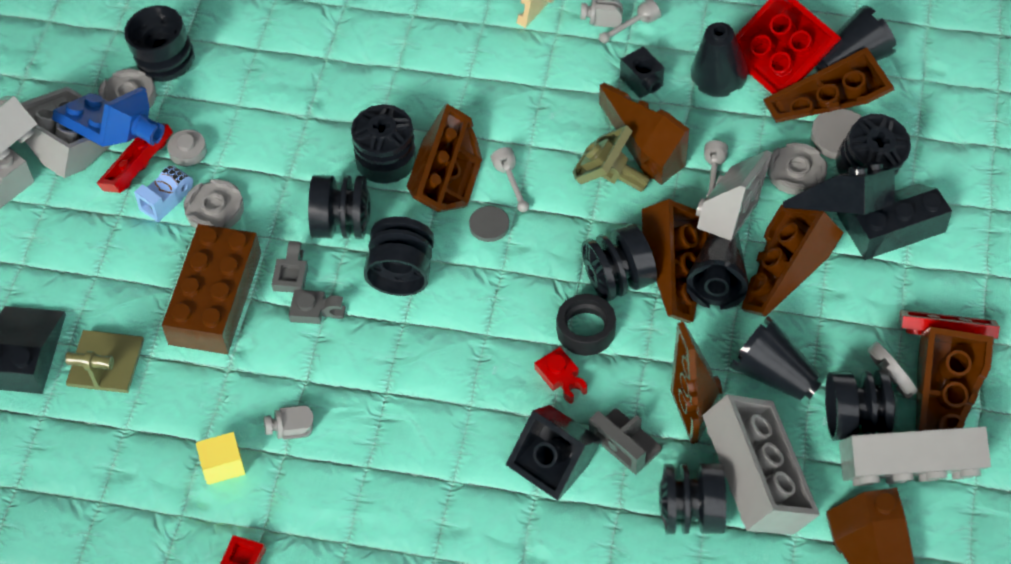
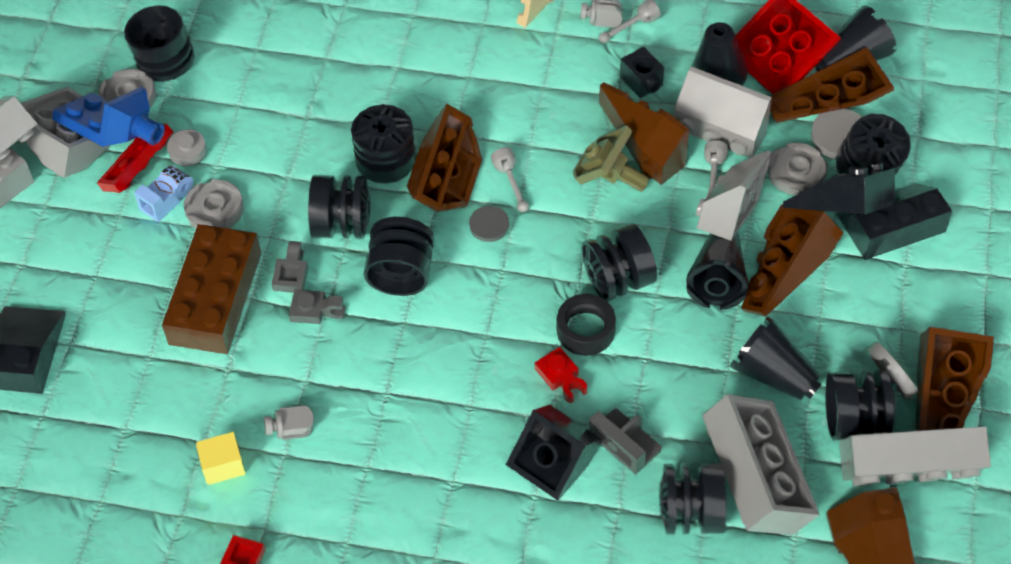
(104, 361): olive plate -> none
(675, 245): reddish brown wedge -> none
(692, 383): reddish brown wedge -> none
(723, 112): none -> slope
(918, 322): red plate -> none

